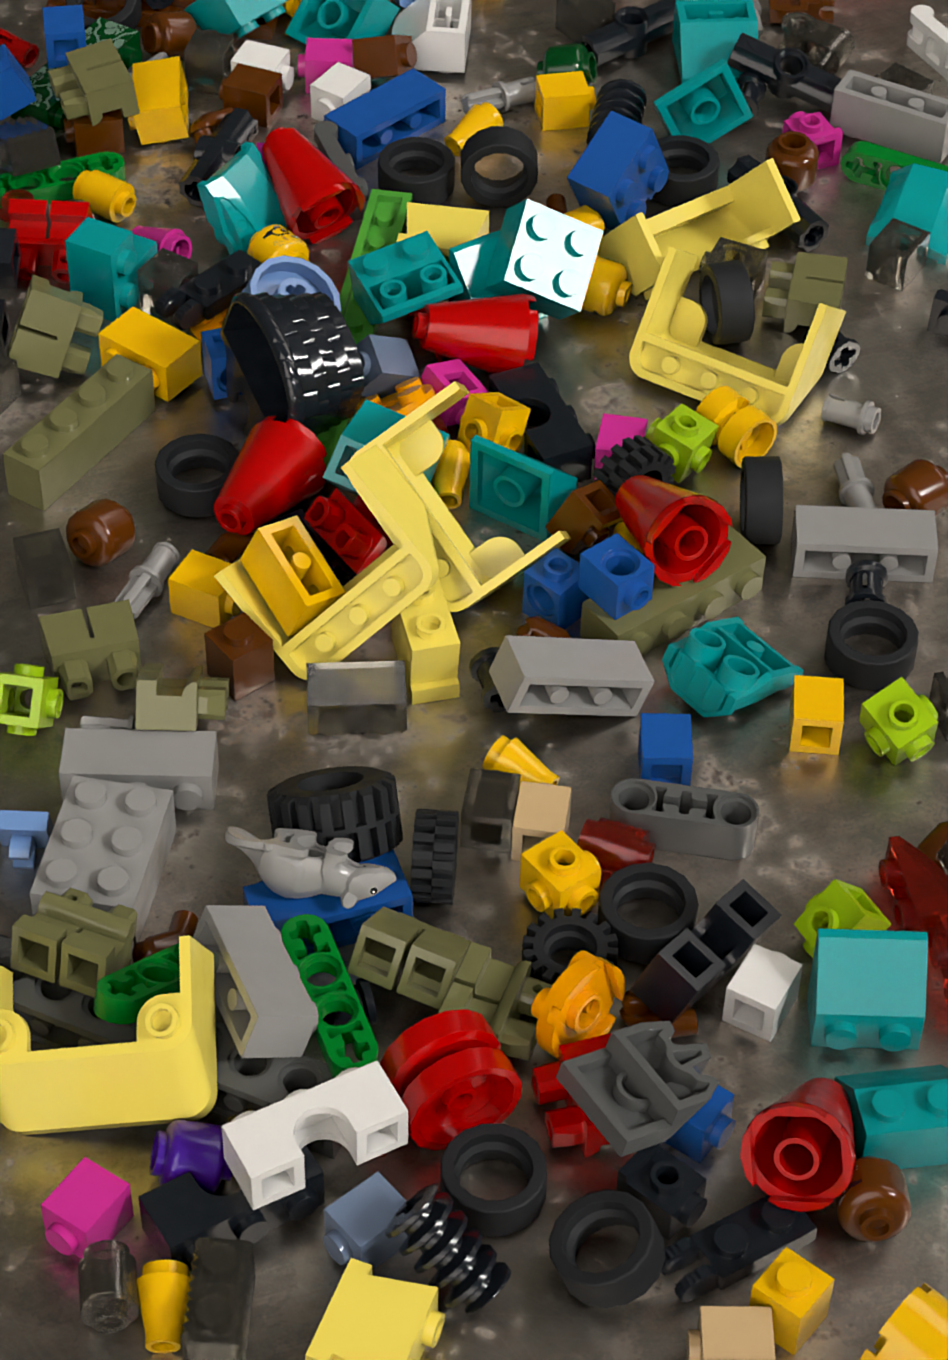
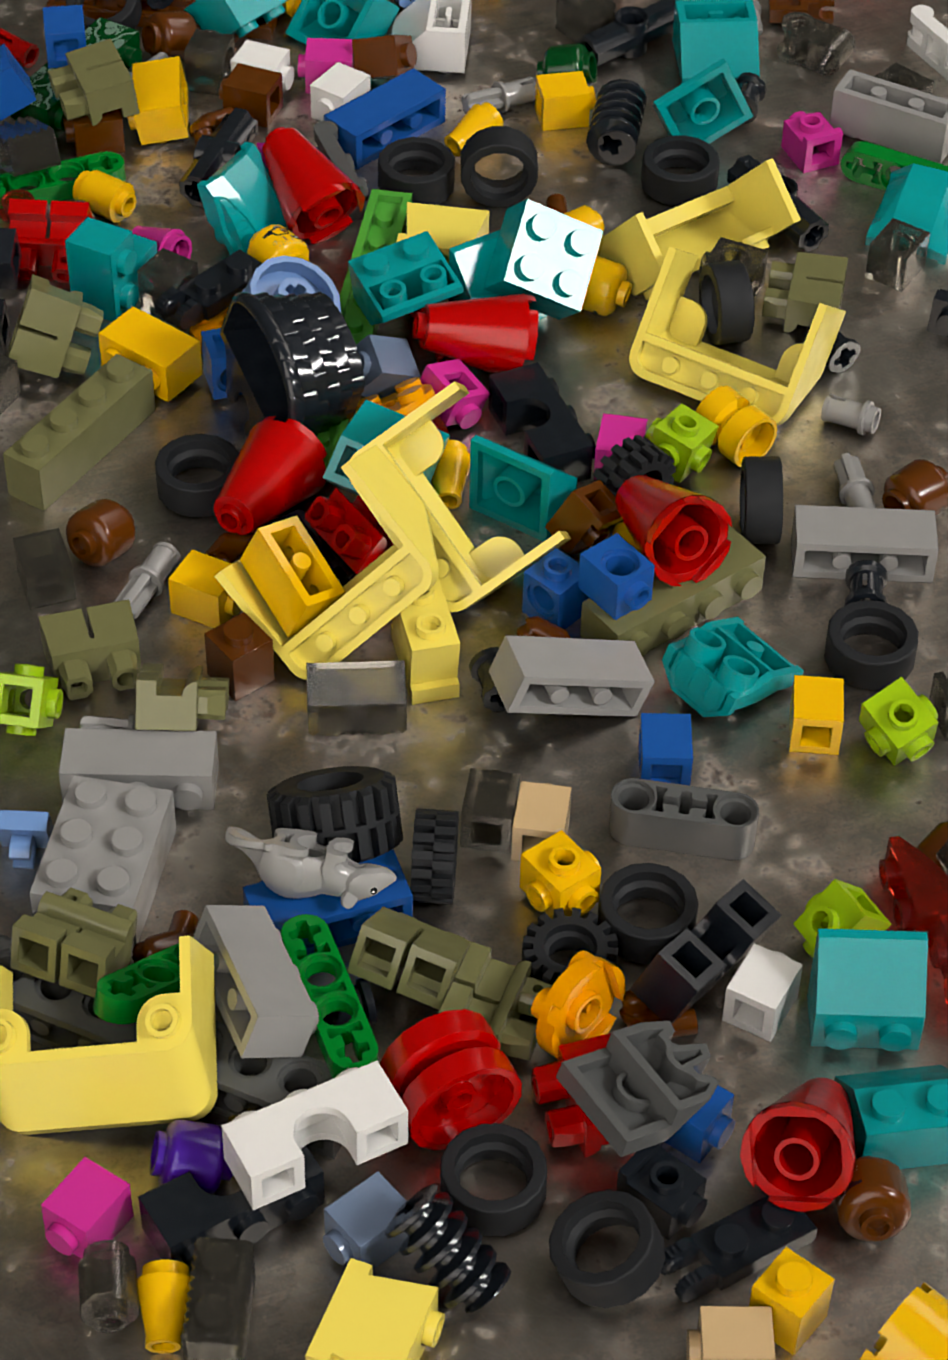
(495, 419): yellow brick -> none
(516, 758): yellow cone -> none
(616, 844): clear red brick -> none
(619, 170): blue piece -> none
(770, 64): black piece -> none
(795, 158): reddish brown head -> none

